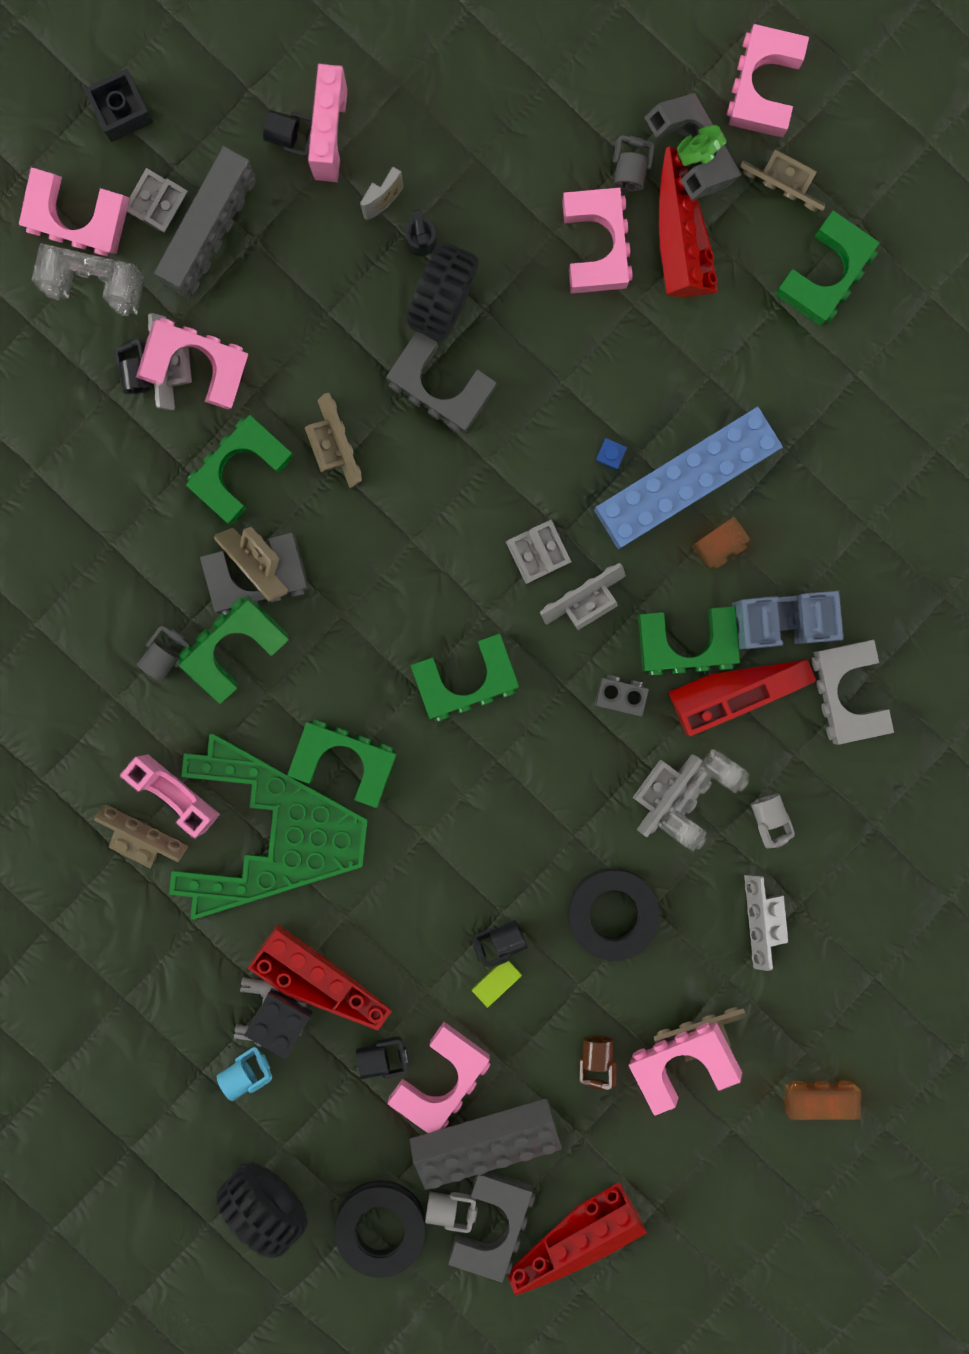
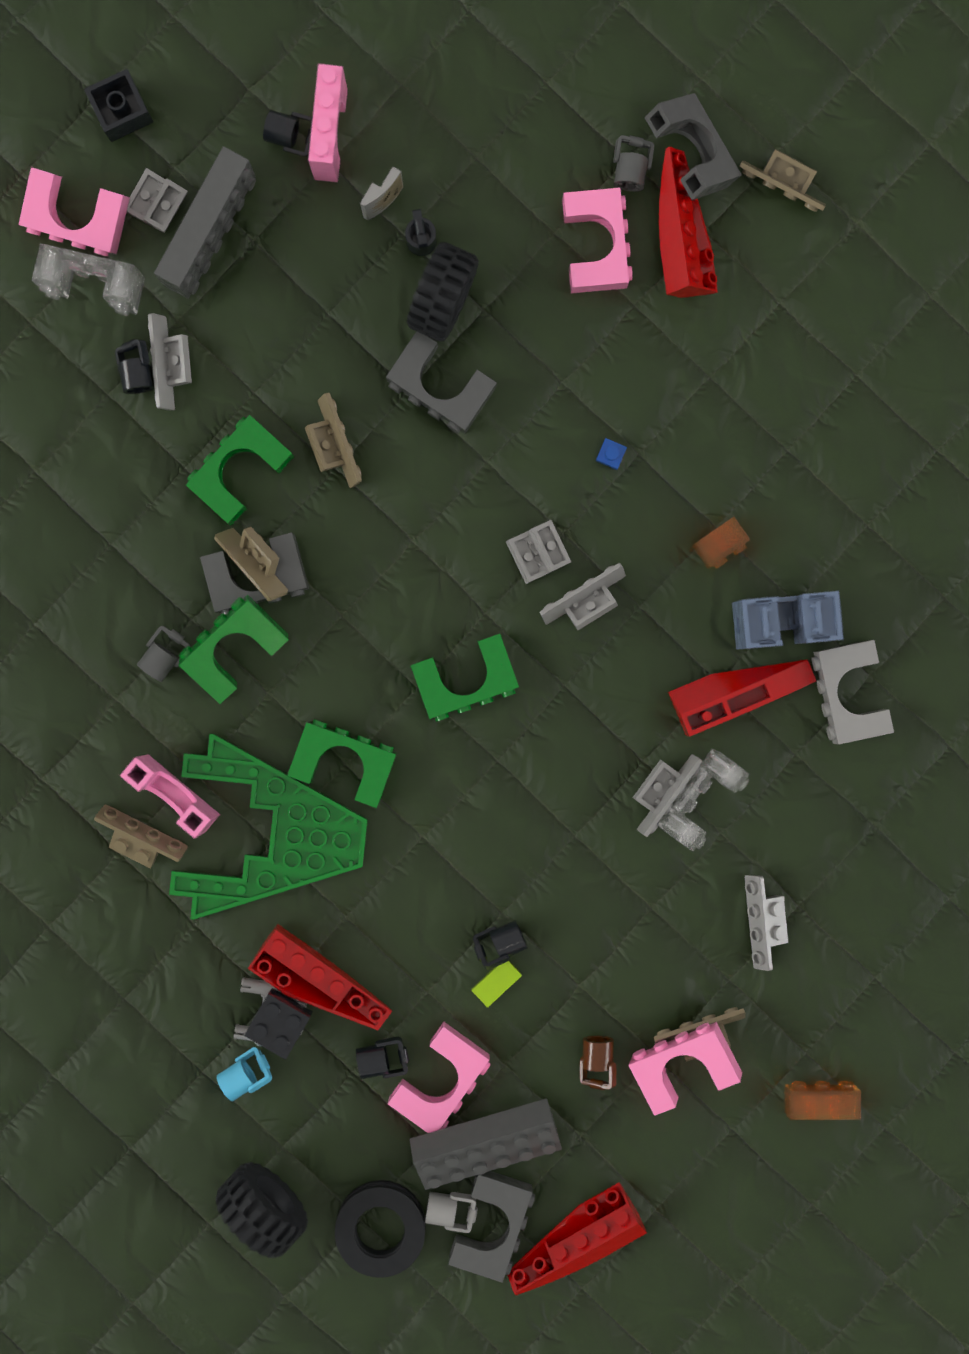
(226, 361): bright pink arch -> none
(608, 947): black tyre -> none
(620, 701): dark grey brick -> none
(688, 478): medium blue brick -> none
(701, 146): bright green plate -> none
(720, 651): green arch -> none
(764, 47): bright pink arch -> none
(769, 815): light grey piece -> none
(854, 249): green arch -> none

